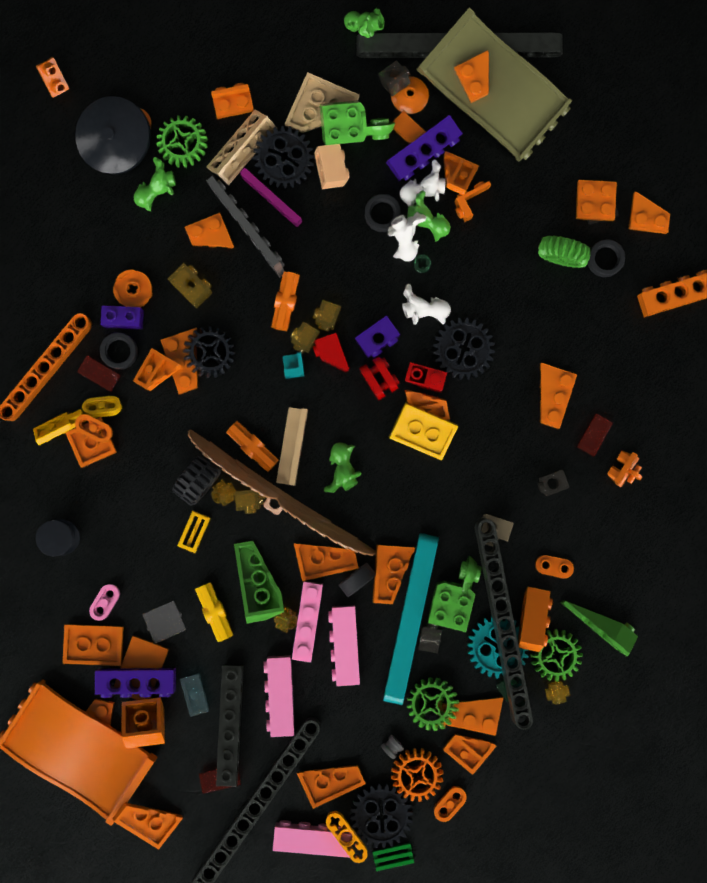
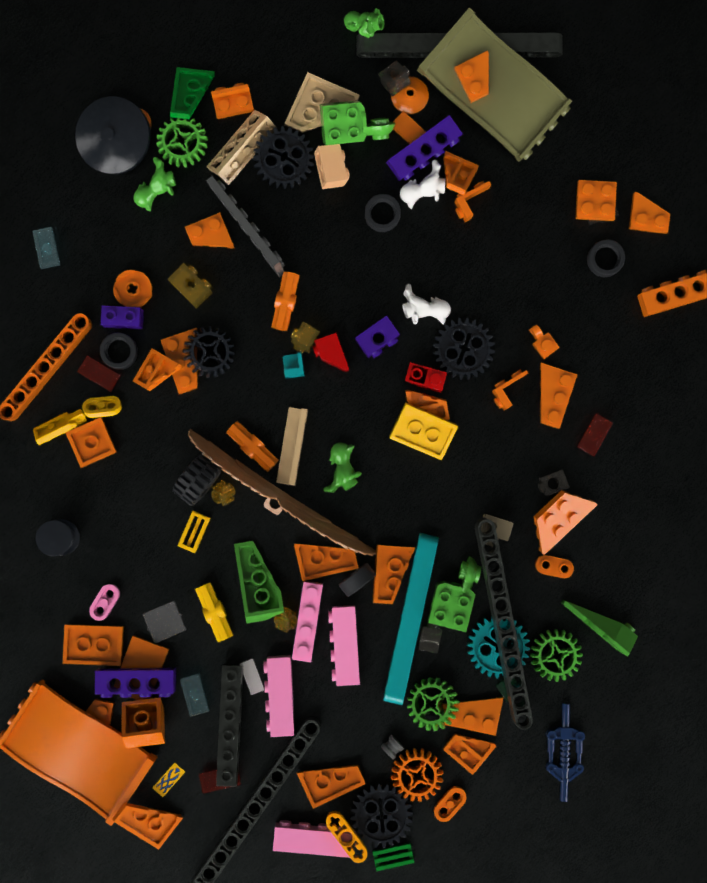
(46, 247): none -> clear light blue plate
(52, 77): orange hips -> none
(94, 428): orange plate -> none
(168, 779): none -> yellow sticker
(188, 91): none -> green wing
(248, 501): clear yellow brick -> none
(252, 677): none -> white sticker
(270, 197): magenta tile -> none
(327, 315): clear yellow brick -> none
(380, 366): red brick -> none
(404, 231): white animal -> none
(416, 263): clear green bush -> none
(437, 224): bright green animal -> none
(501, 399): none -> orange bracket
(534, 619): orange brick -> none
(545, 343): none -> orange plate
(557, 692): clear yellow gear -> none
(559, 518): none -> orange wing
(564, 251): bright green gear -> none
(565, 733): none -> dark blue bar
(629, 461): orange hips -> none

